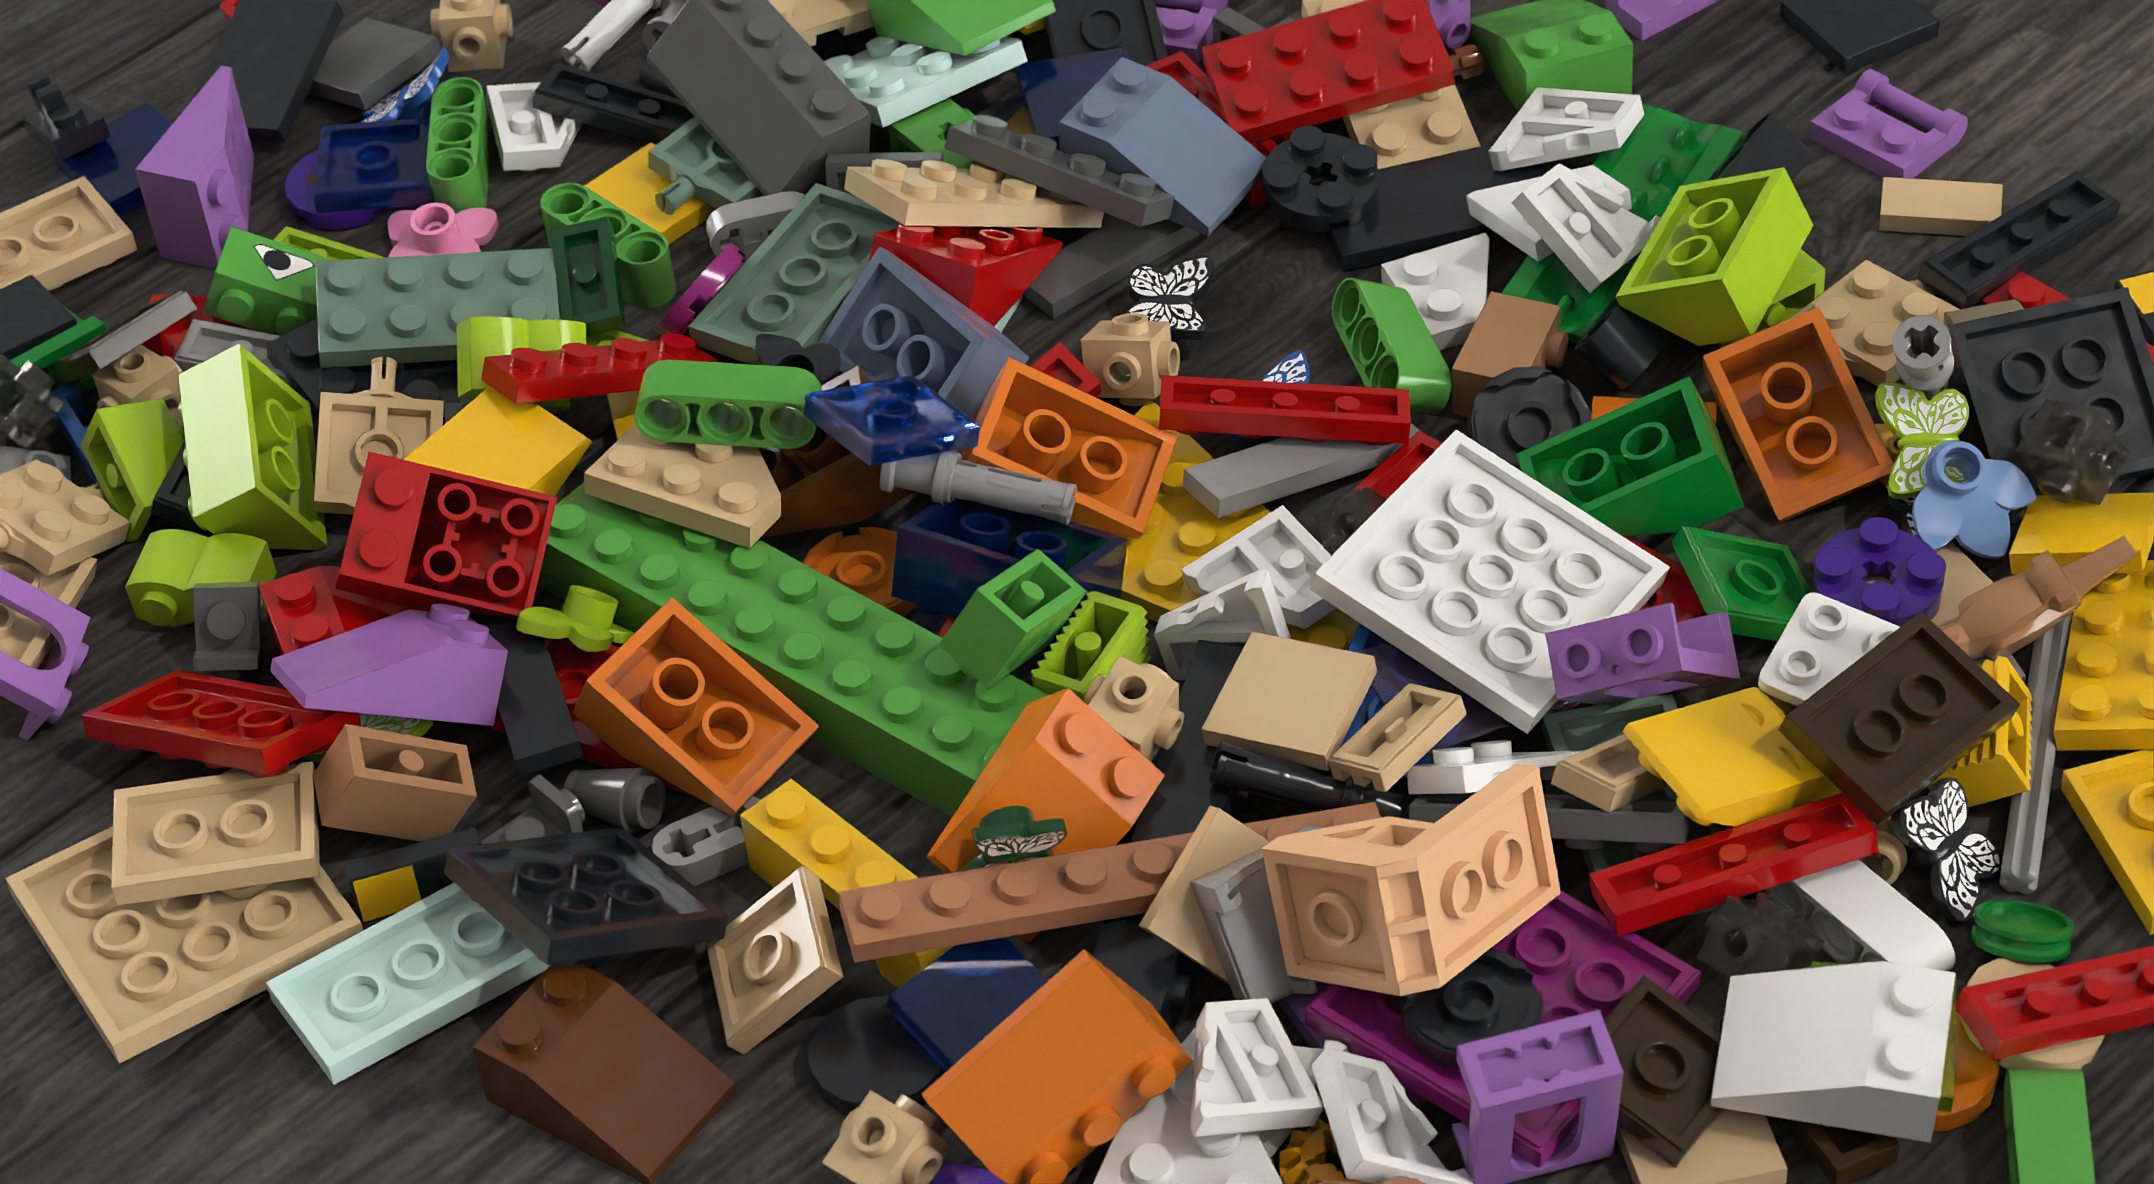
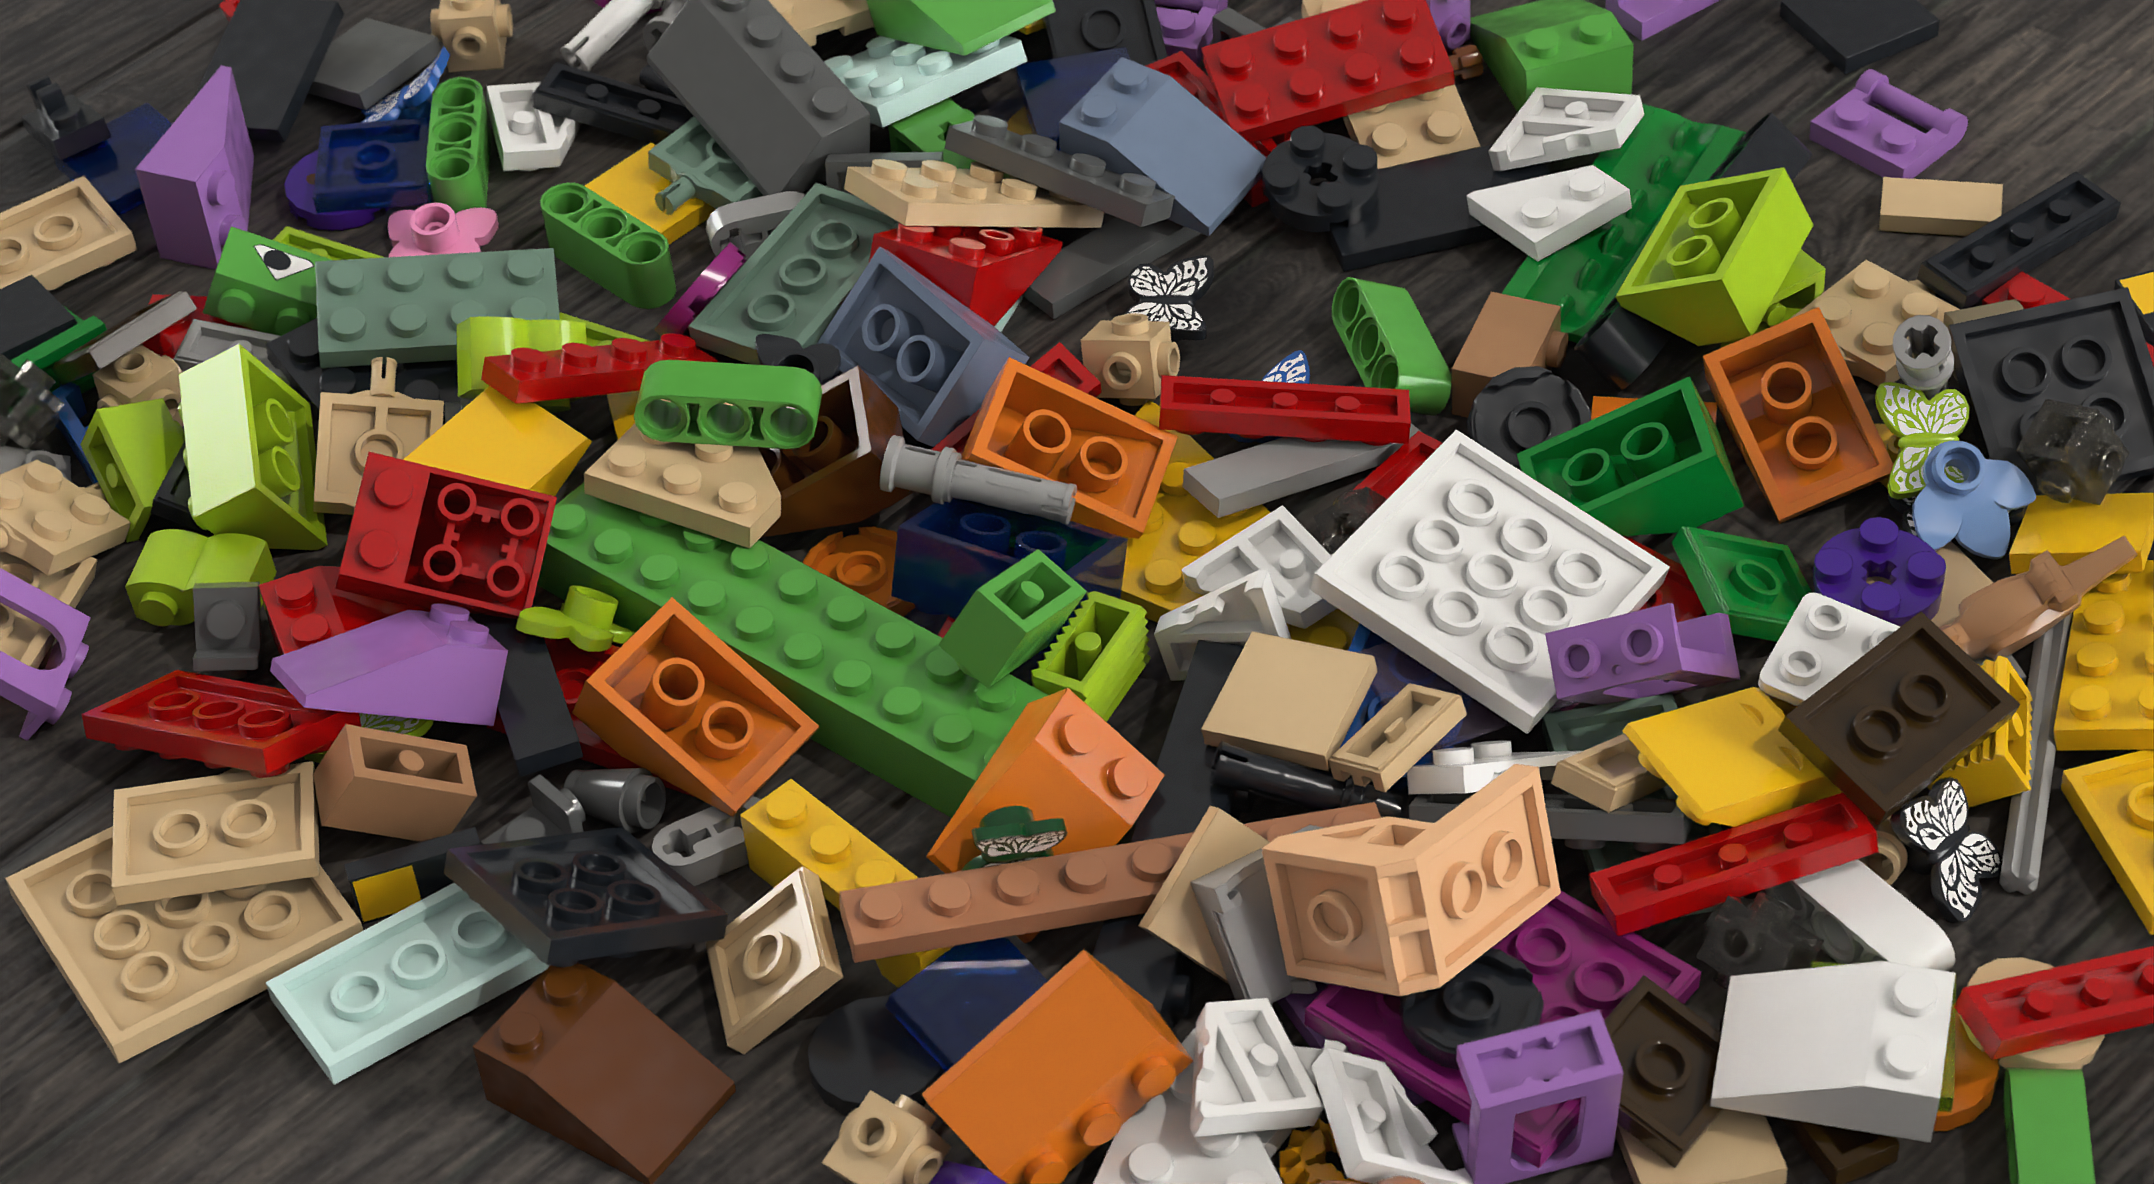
(589, 275): dark green plate -> none
(891, 420): clear blue tile -> none
(1138, 704): tan brick -> none
(1445, 286): white wing -> none
(1583, 225): white wing -> none
(2022, 931): green piece -> none

